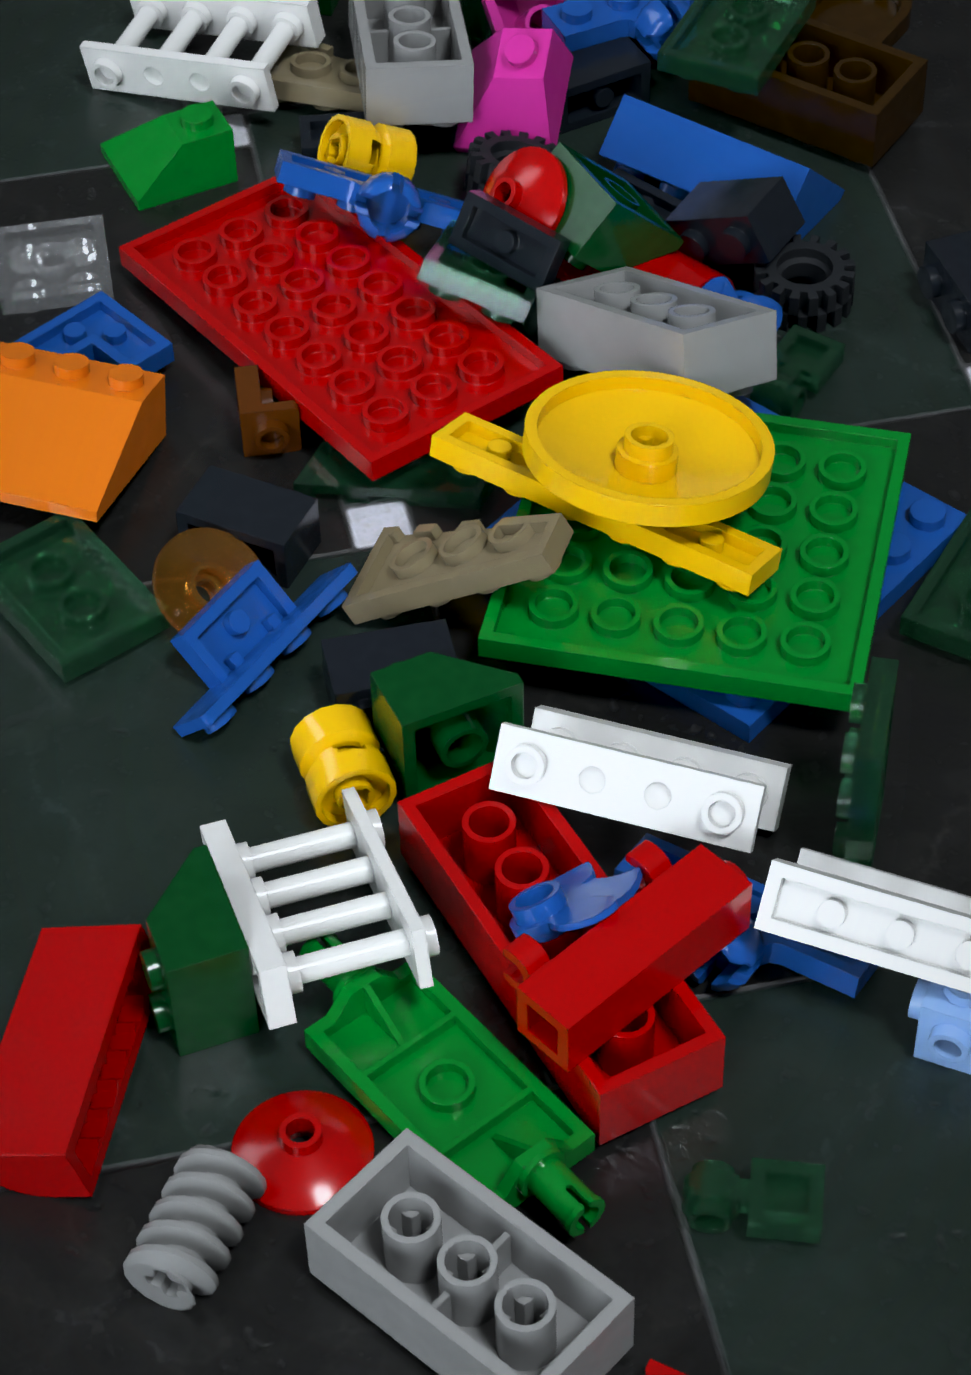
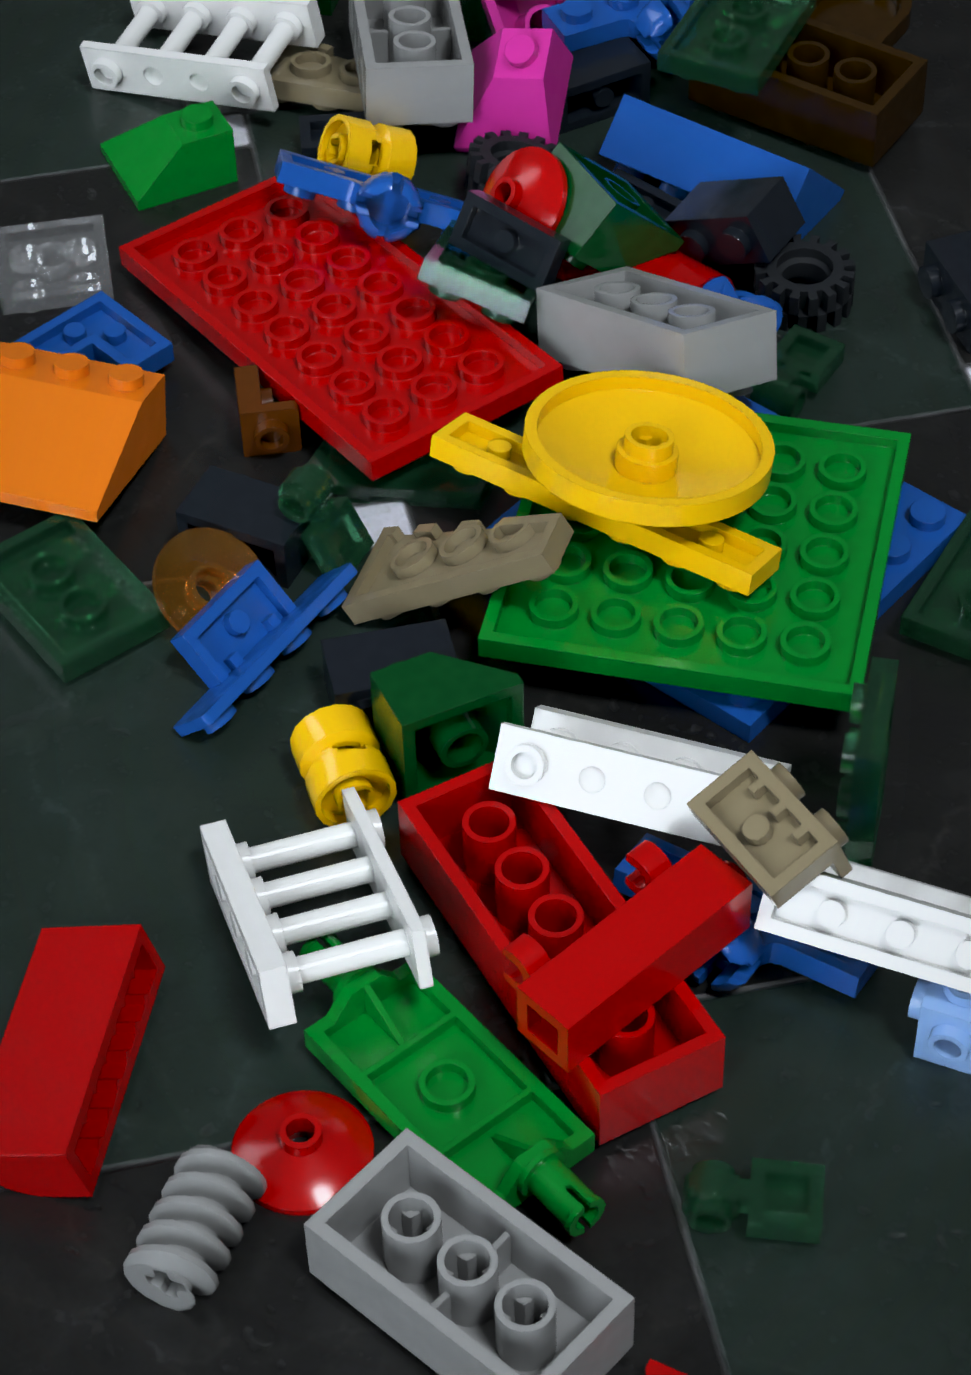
(198, 961): dark green slope -> none
(335, 528): none -> clear green plate
(570, 902): blue plate -> none
(767, 828): none -> dark tan bracket

